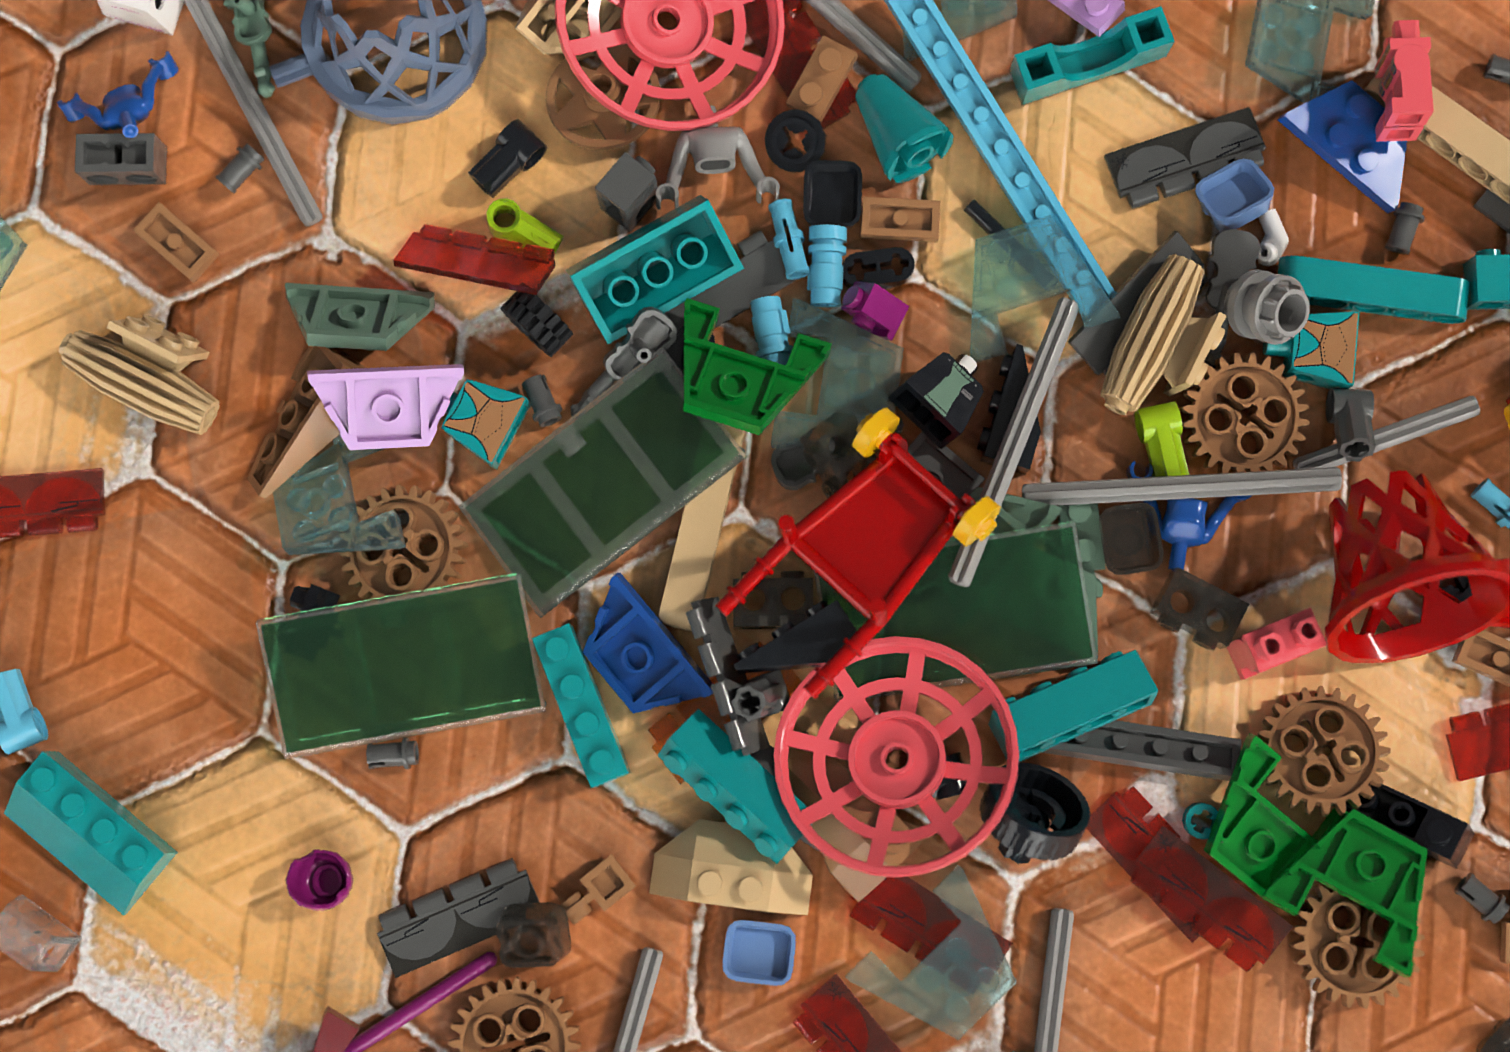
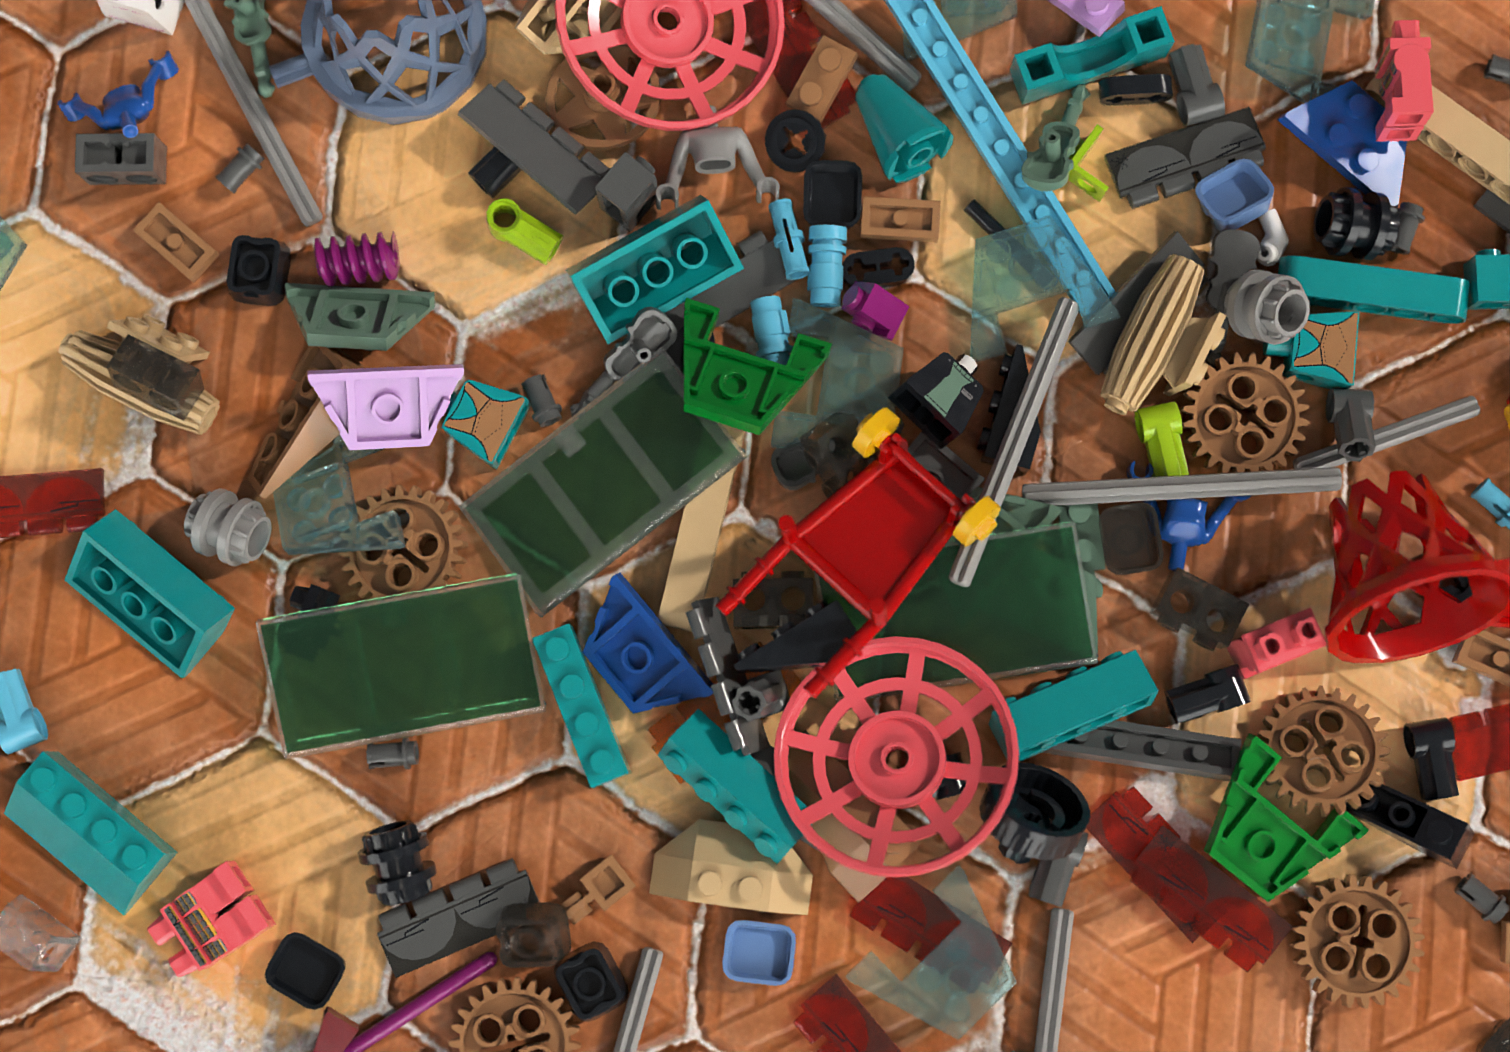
(148, 592): none -> teal slope
(155, 377): none -> clear smoke brick
(199, 926): none -> coral hips
(227, 527): none -> light grey piece
(258, 270): none -> black piece
(305, 970): none -> black piece
(319, 880): magenta hair -> none
(357, 259): none -> magenta piece
(397, 862): none -> black piece
(475, 260): clear red windscreen -> none
(526, 142): none -> dark grey windscreen
(537, 321): black tyre -> none
(591, 981): none -> black piece
(1050, 164): none -> sand green piece
(1053, 876): none -> dark grey piece
(1078, 175): none -> lime bracket
(1135, 89): none -> black beam
(1197, 95): none -> dark grey piece
(1197, 808): teal bush -> none
(1217, 691): none -> black piece
(1356, 224): none -> black piece
(1369, 868): green wing -> none
(1431, 748): none -> black piece

